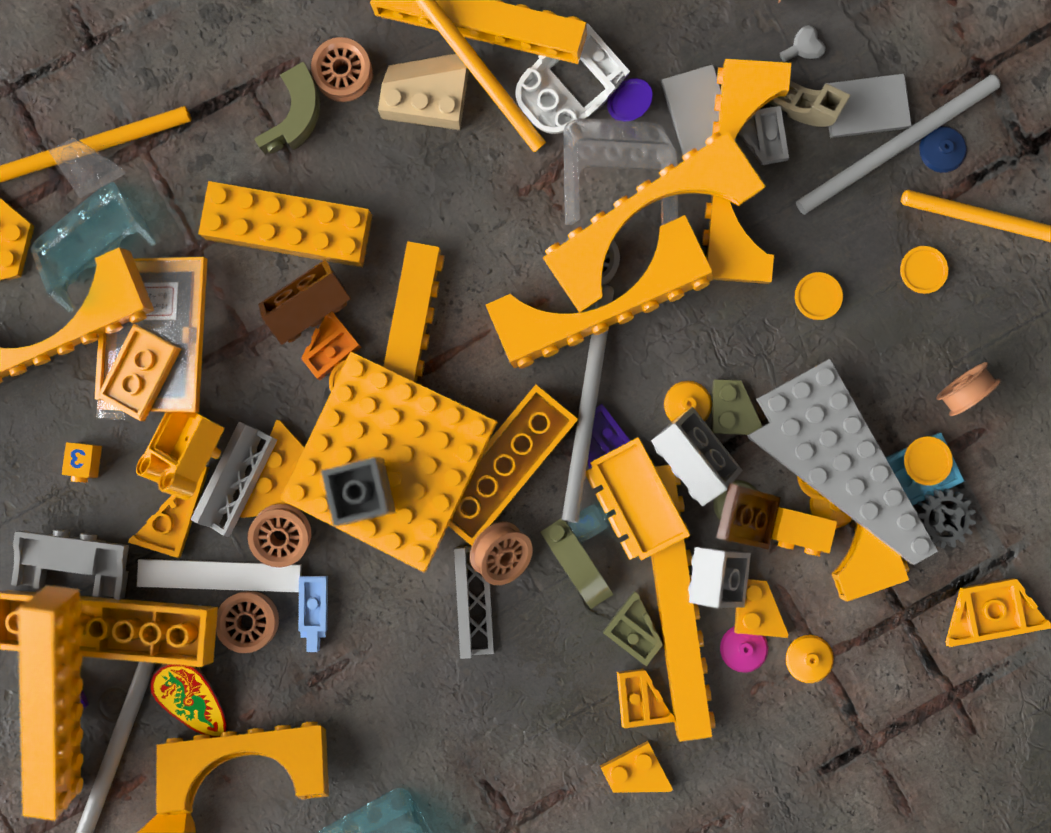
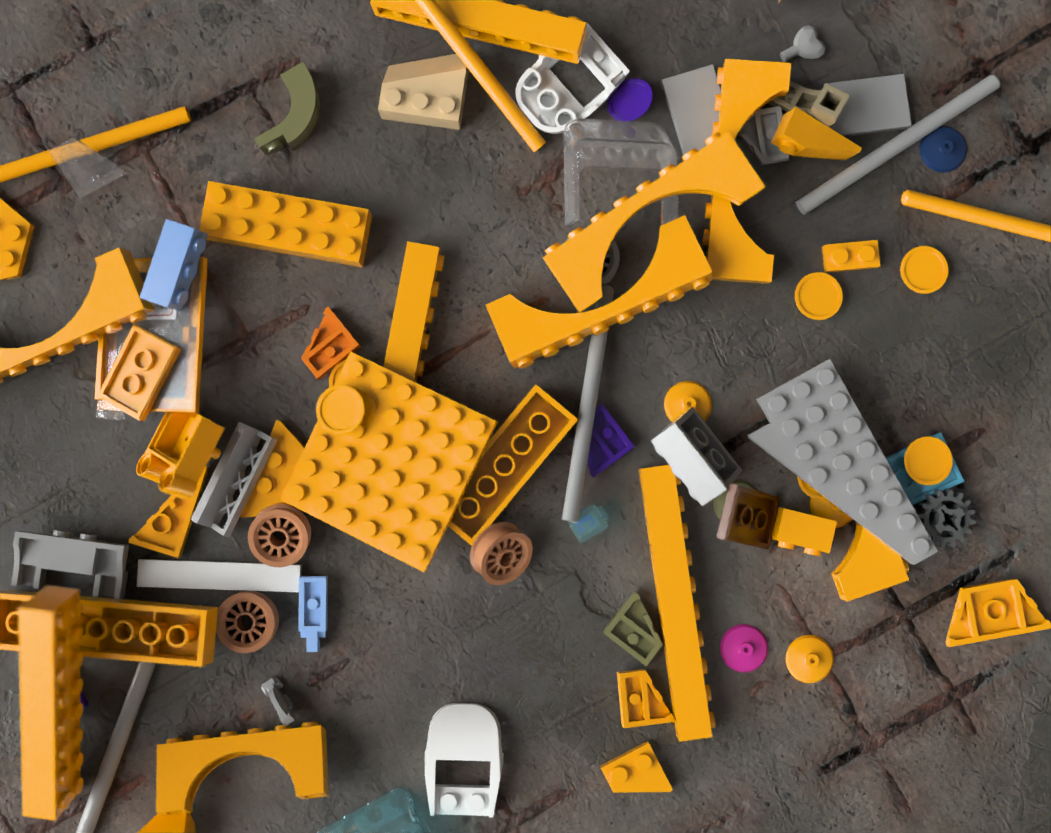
(81, 461): light orange brick -> none
(82, 236): clear light blue windscreen -> none
(173, 265): none -> brick
(189, 698): shield -> none
(280, 702): none -> light grey piece
(303, 302): reddish brown brick -> none
(336, 92): nougat wheel -> none
(340, 409): none -> light orange piece
(358, 491): dark grey brick -> none
(463, 734): none -> white slope
(464, 606): light grey fence -> none
(576, 563): olive arch -> none
(639, 499): light orange hinge -> none
(719, 577): brick -> none
(732, 409): olive wing -> none
(760, 612): light orange wing -> none
(807, 137): none -> light orange slope
(851, 256): none -> light orange plate
(968, 389): nougat wheel -> none

